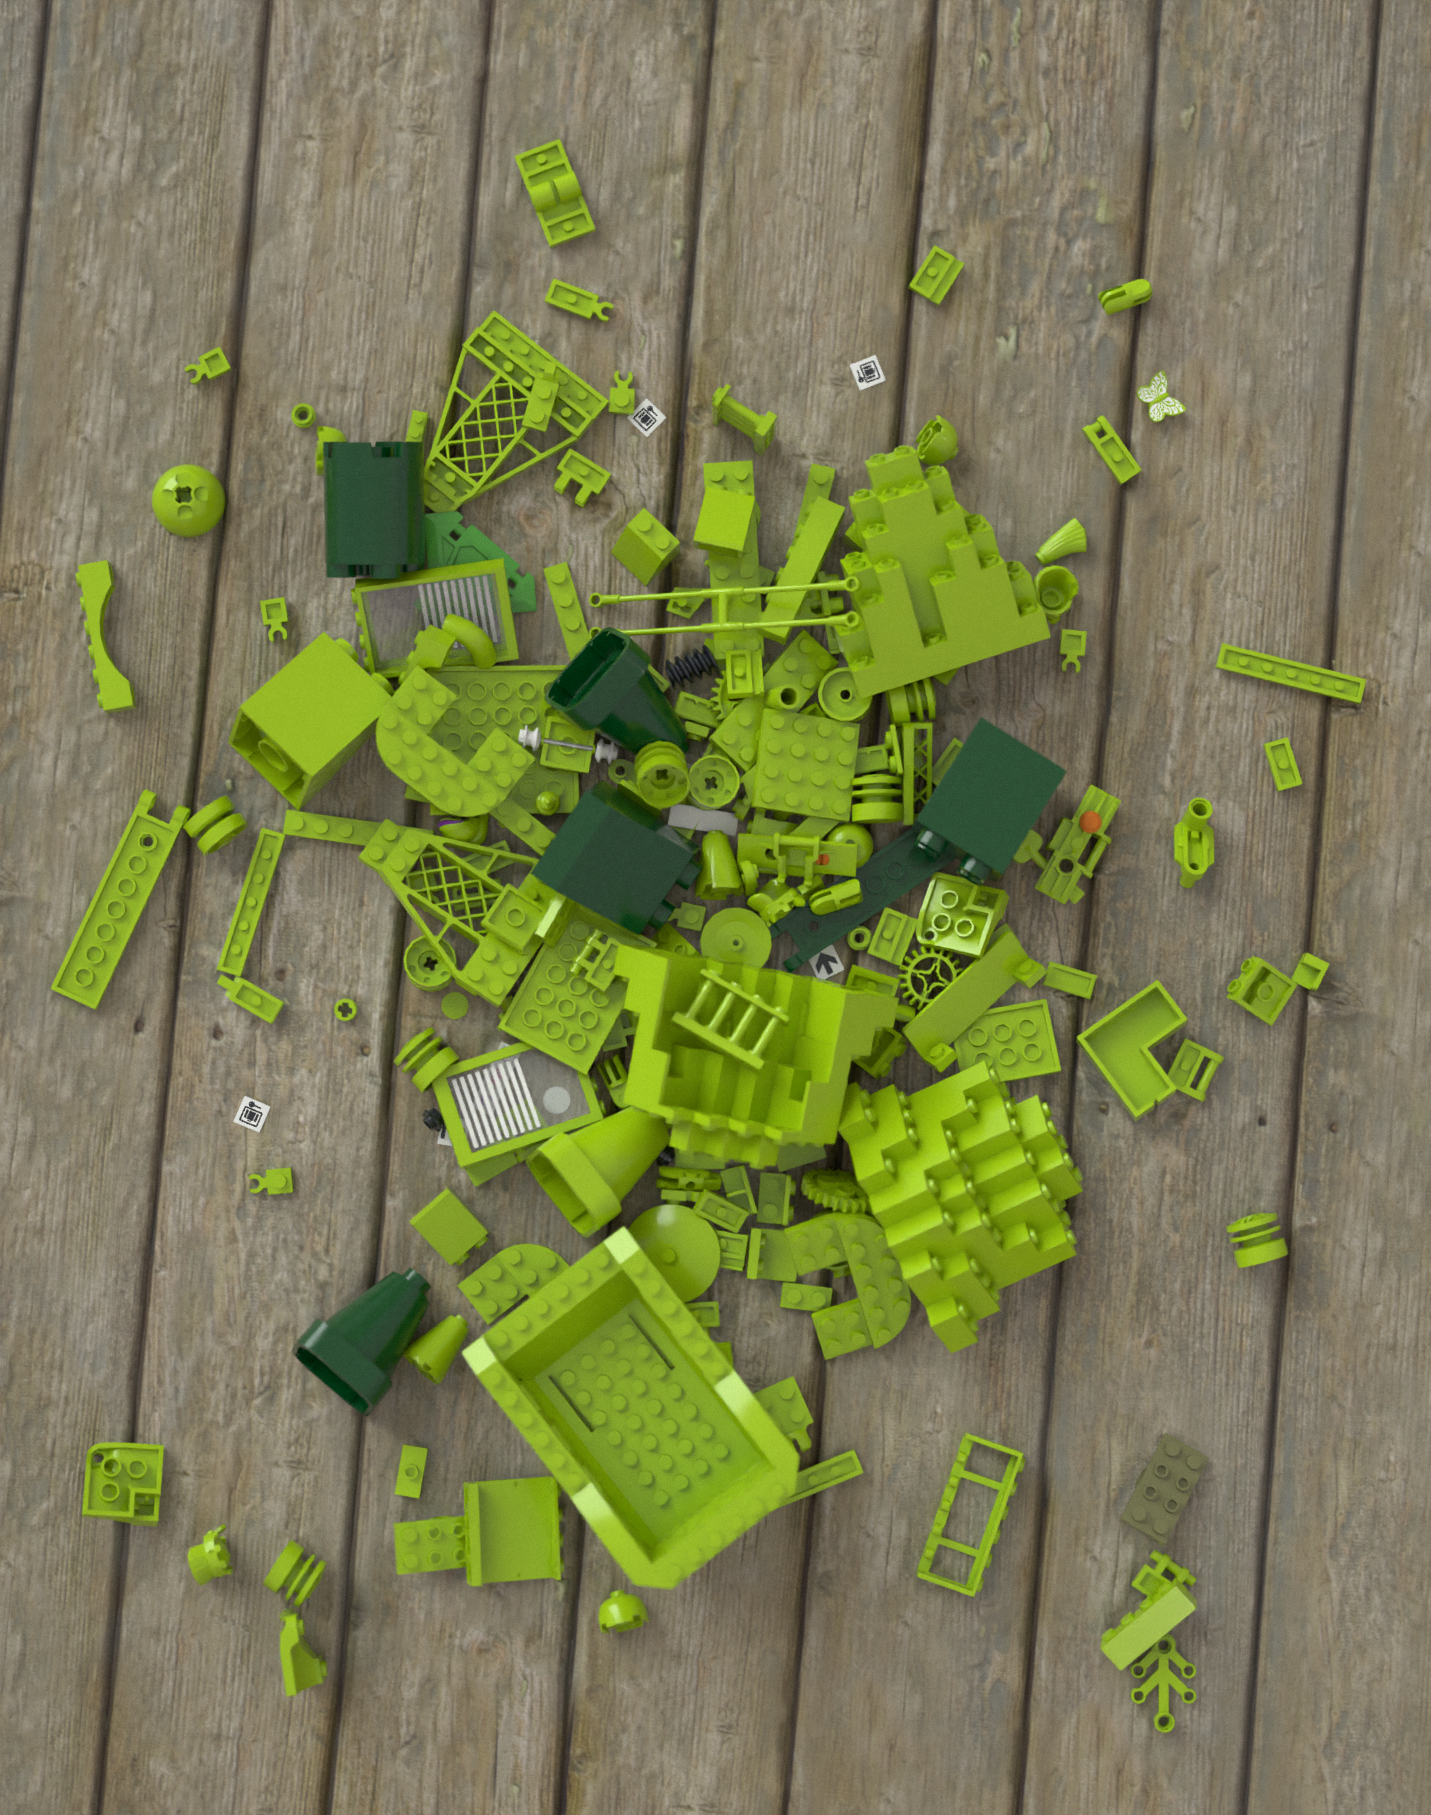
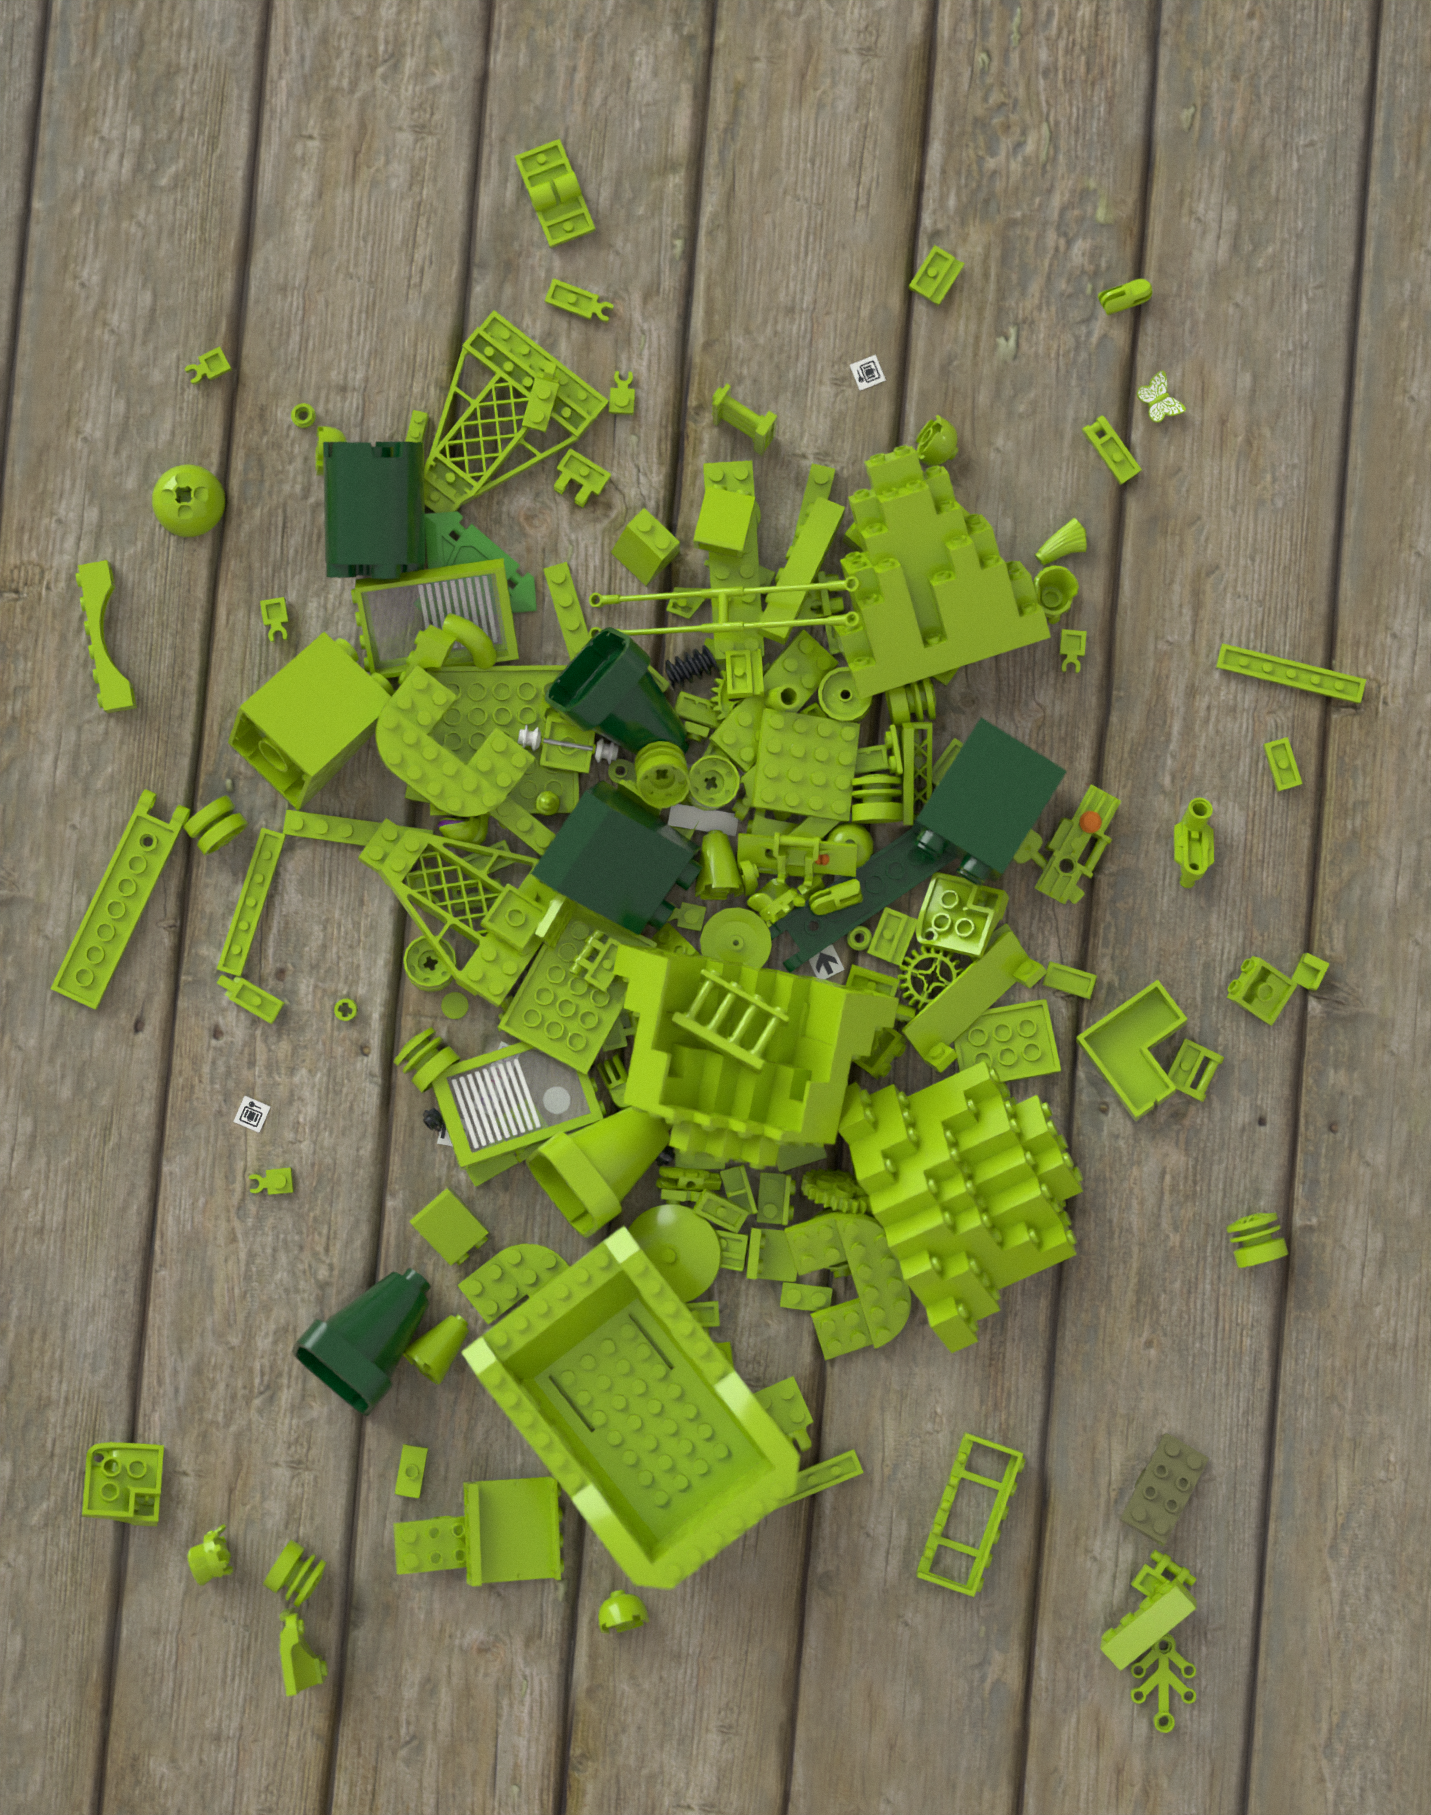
(646, 417): white sticker -> none

